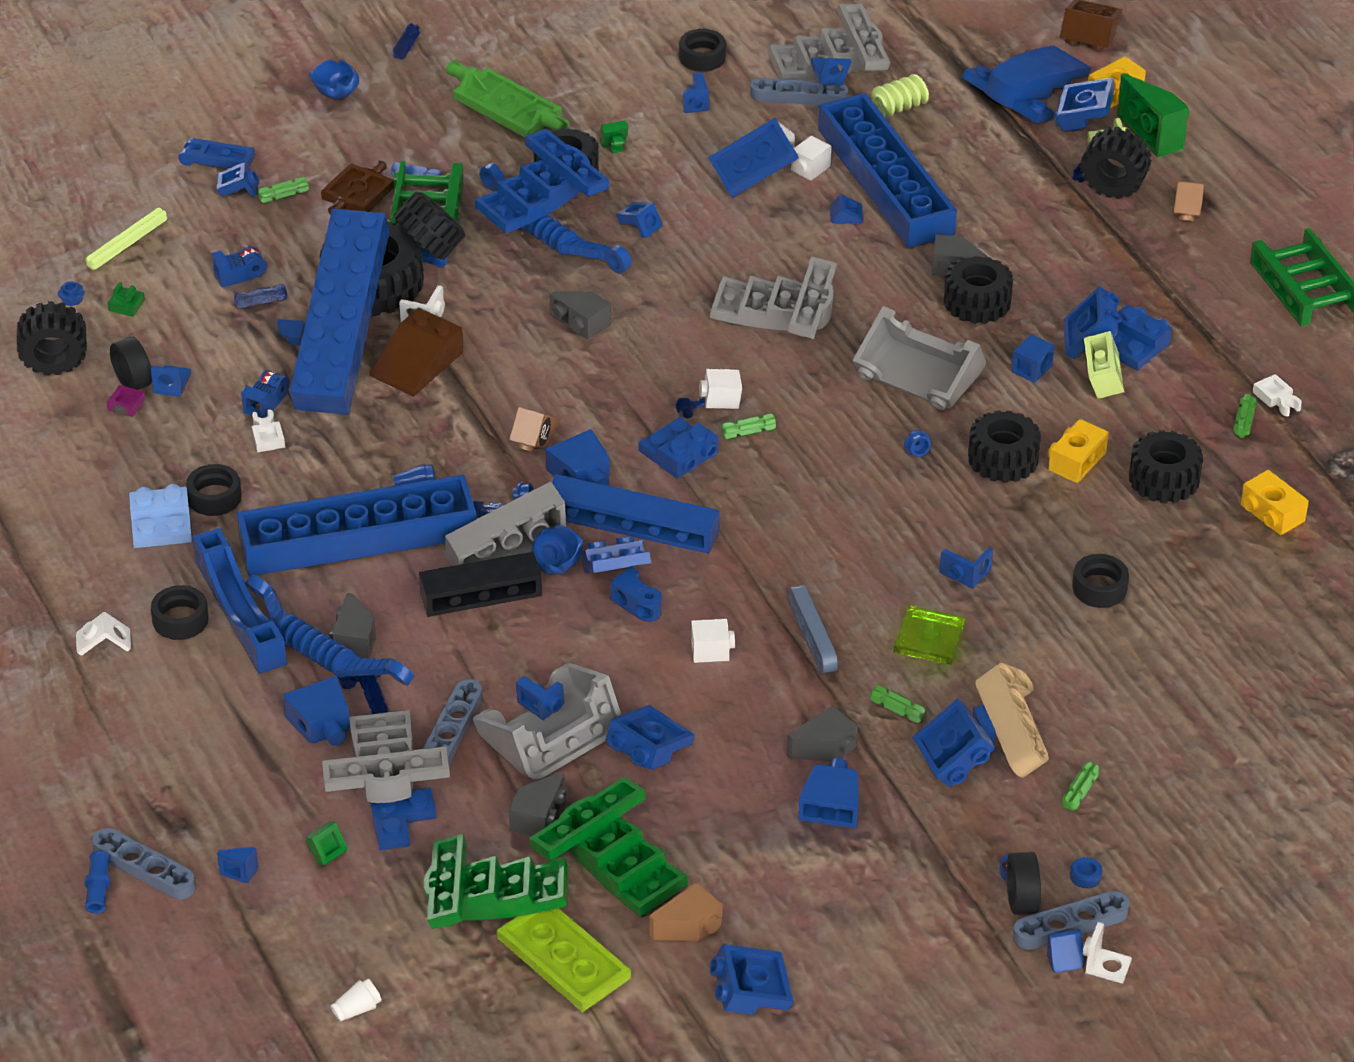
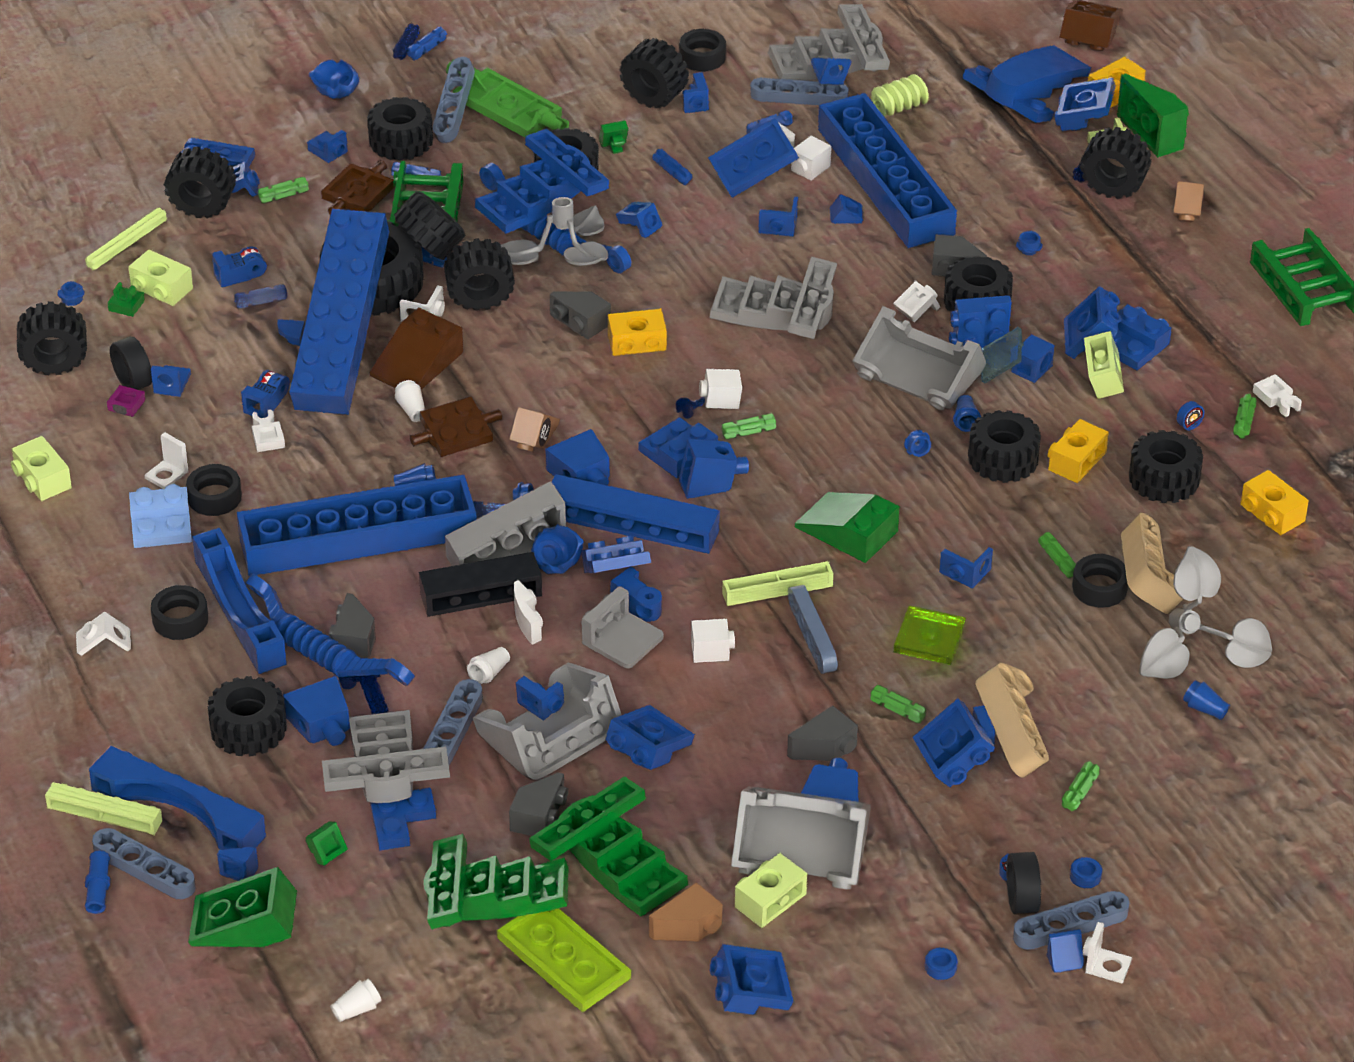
(41, 468): none -> yellowish green brick
(103, 808): none -> yellowish green piece
(130, 778): none -> blue arch
(161, 277): none -> yellowish green brick
(173, 461): none -> white bracket
(192, 196): none -> black tyre
(245, 912): none -> green slope
(247, 716): none -> black tyre
(329, 146): none -> blue bracket
(400, 128): none -> black tyre
(410, 398): none -> white cone
(426, 43): none -> blue axle
(450, 99): none -> sand blue beam
(456, 426): none -> reddish brown plate
(475, 259): none -> black tyre
(487, 665): none -> white cone
(527, 618): none -> white slope
(583, 223): none -> light grey plant
(617, 632): none -> light grey bracket
(637, 332): none -> yellow brick
(654, 73): none -> black tyre
(672, 166): none -> blue axle
(709, 467): none -> blue torso
(770, 890): none -> yellowish green brick
(776, 583): none -> yellowish green piece
(779, 221): none -> blue bracket
(783, 118): none -> blue axle
(810, 830): none -> light grey windscreen
(852, 522): none -> green slope
(916, 301): none -> white bracket
(941, 963): none -> blue tile
(965, 413): none -> blue cone
(980, 319): none -> blue plate
(1002, 354): none -> clear light blue piece
(1029, 242): none -> blue plate
(1057, 554): none -> bright green axle
(1146, 564): none -> tan beam
(1190, 415): none -> tile
(1198, 578): none -> light grey plant
(1206, 700): none -> blue cone

